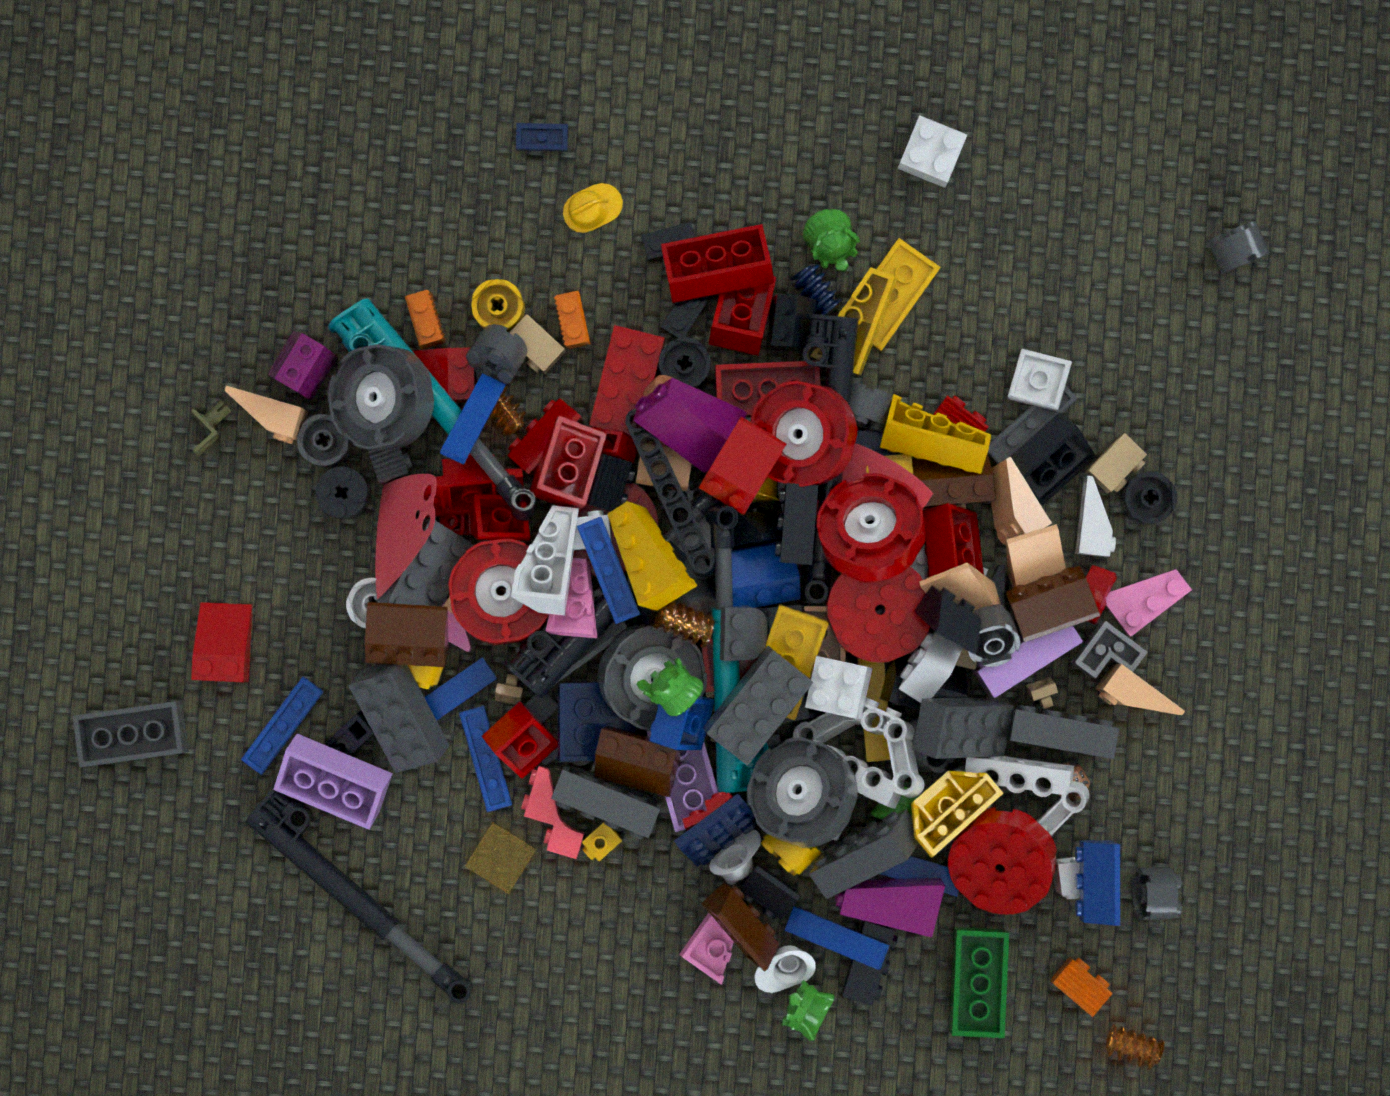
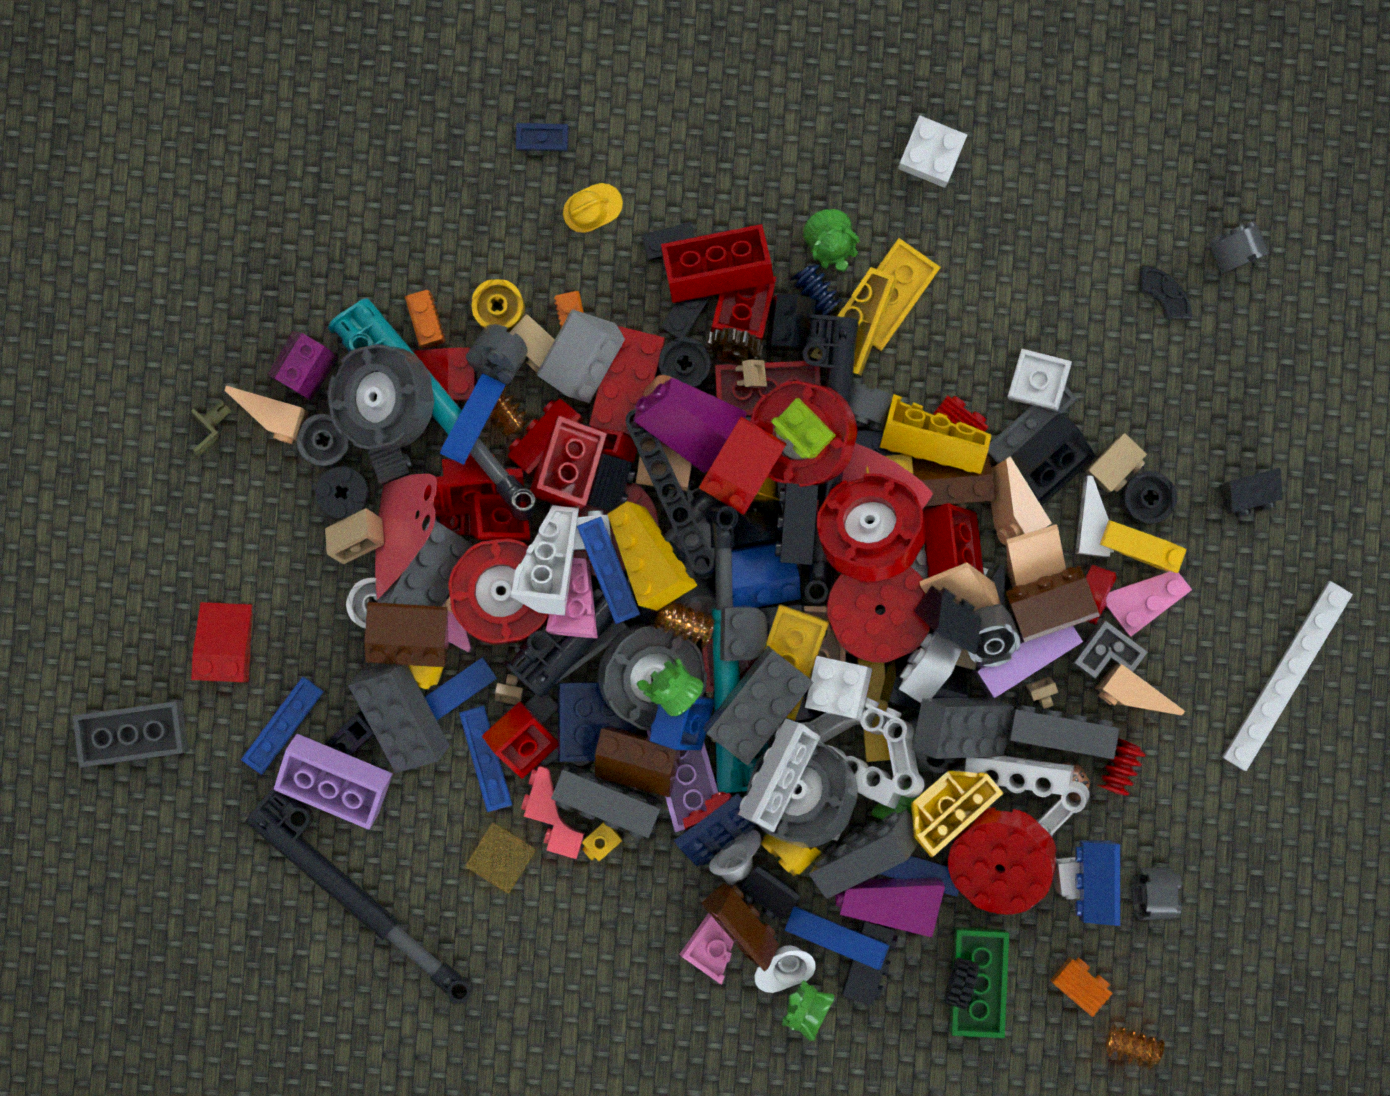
(354, 536): none -> tan brick
(581, 355): none -> light grey slope
(733, 346): none -> dark brown gear
(753, 374): none -> tan tile
(779, 774): none -> white slope
(803, 429): none -> lime bracket
(961, 983): none -> black tyre
(1122, 768): none -> red piece
(1143, 547): none -> yellow slope
(1167, 292): none -> black tile
(1251, 492): none -> black slope
(1287, 675): none -> white plate

